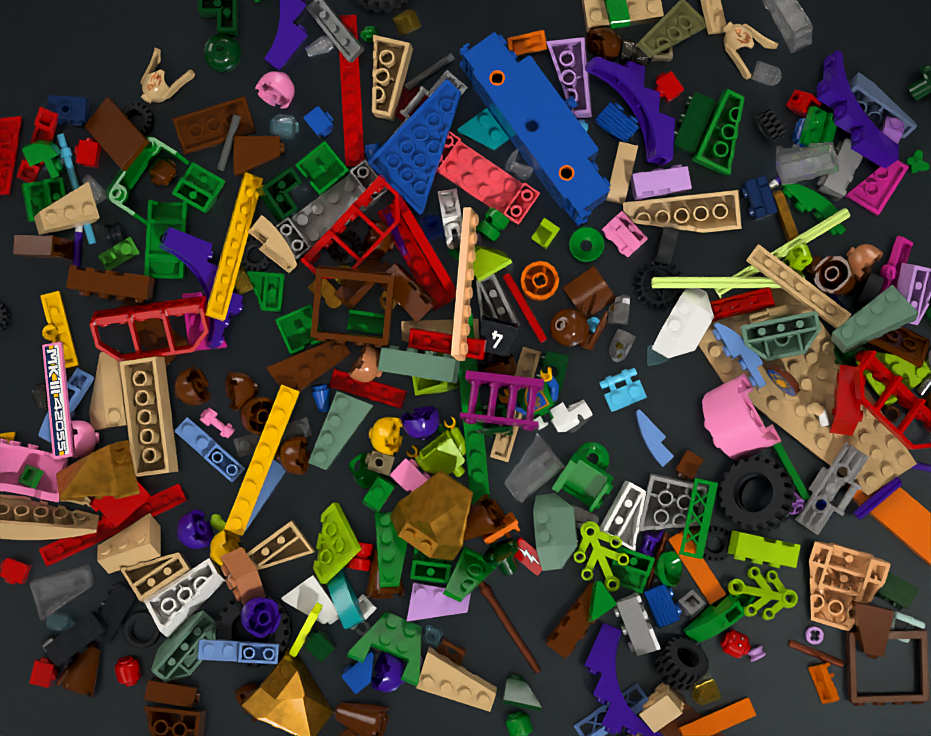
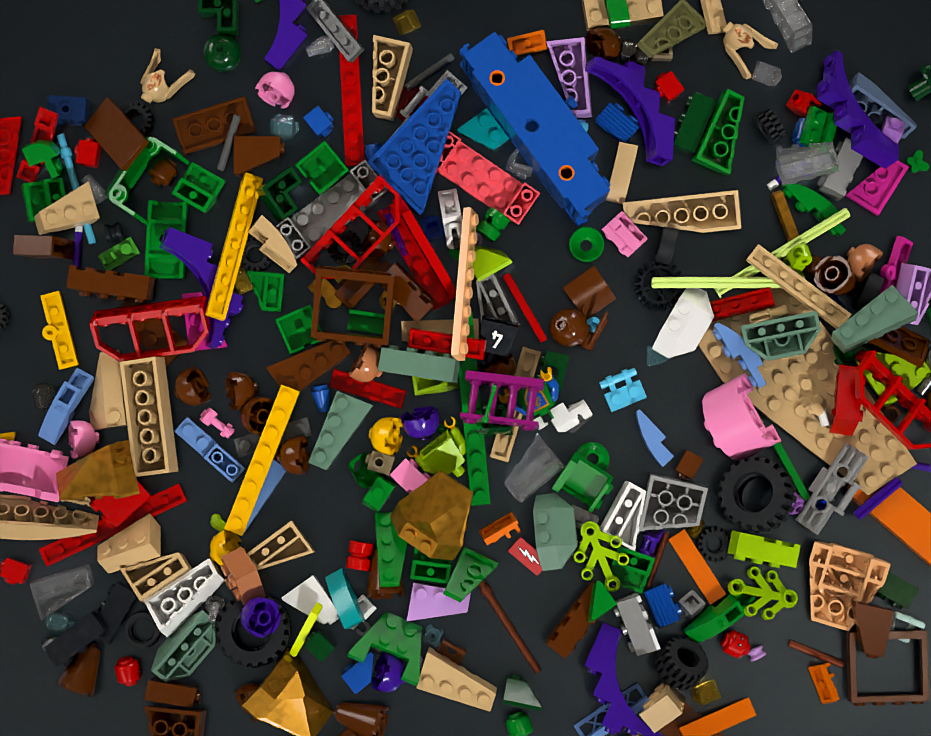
(31, 476): green plate -> none
(44, 672): red brick -> none
(58, 400): tile -> none
(194, 531): dark purple cylinder -> none
(214, 605): none -> clear plate
(238, 651): medium blue slope -> none
(335, 544): lime plate -> none
(368, 32): green plate -> none
(484, 518): reddish brown cone -> none
(485, 418): none -> green hinge
(502, 555): dark green piece -> none
(537, 270): orange brick -> none
(545, 233): lime panel -> none
(619, 310): flat silver rock -> none
(621, 345): flat silver rock -> none
(660, 183): lavender wedge -> none
(669, 568): green piece -> none
(703, 523): green fence -> none
(759, 198): dark blue brick -> none
(783, 380): tile -> none
(820, 635): lavender bush -> none

